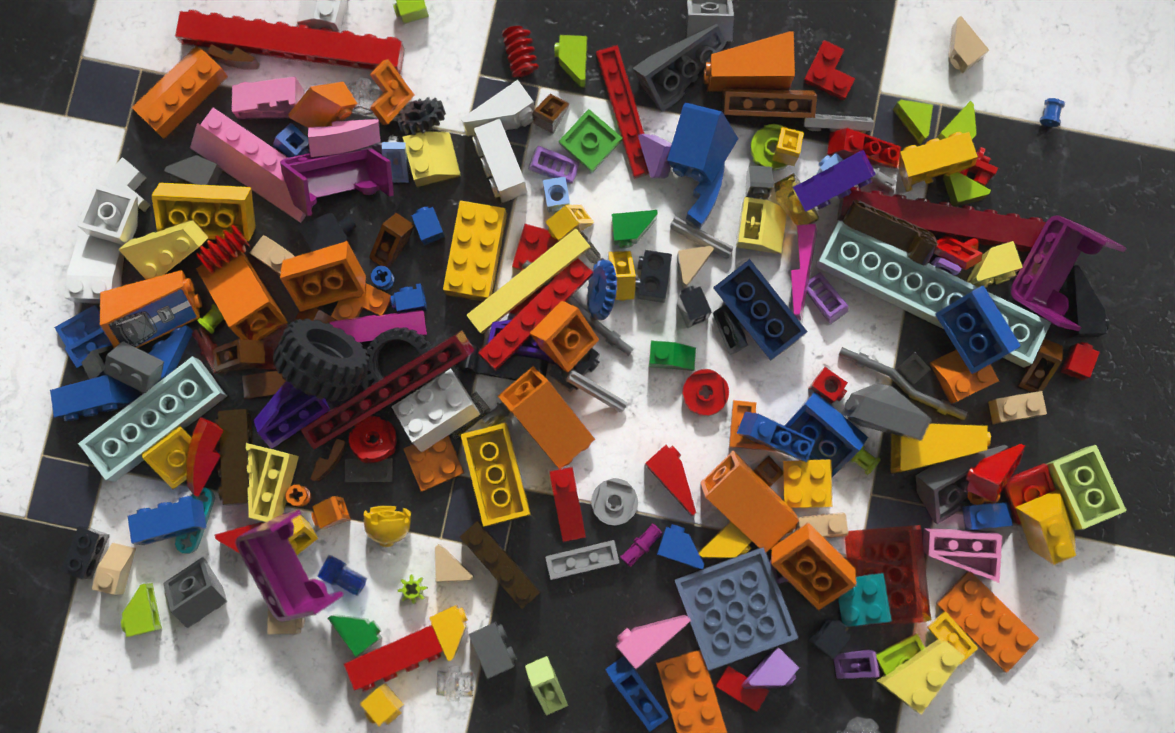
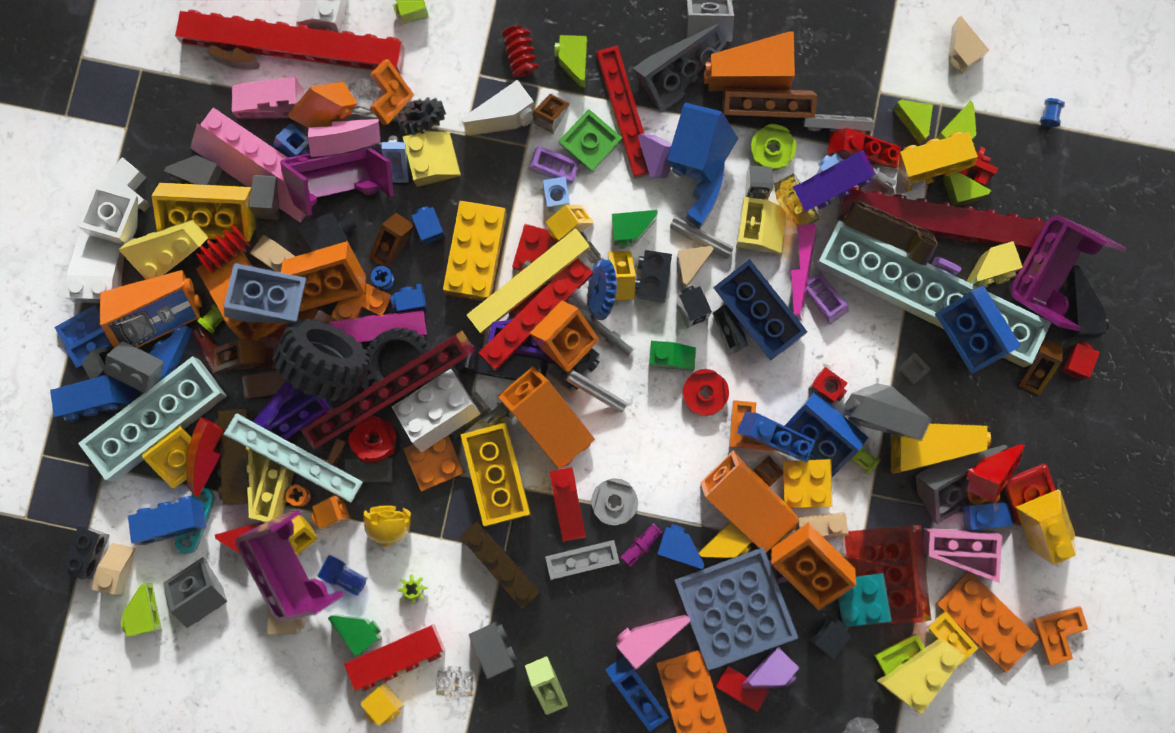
(180, 91): orange slope -> none
(263, 295): none -> sand blue slope
(264, 197): none -> dark grey slope
(293, 457): none -> light aqua tile
(448, 567): tan slope -> none
(450, 628): yellow slope -> none
(499, 161): white brick -> none
(670, 472): red slope -> none
(788, 146): yellow slope -> none
(825, 76): red plate -> none
(856, 664): medium lavender slope -> none
(943, 406): dark grey bar -> none
(957, 379): orange slope -> none
(959, 253): red plate -> none
(1017, 407): tan brick -> none
(1053, 631): none -> orange plate
(1086, 487): yellowish green brick -> none

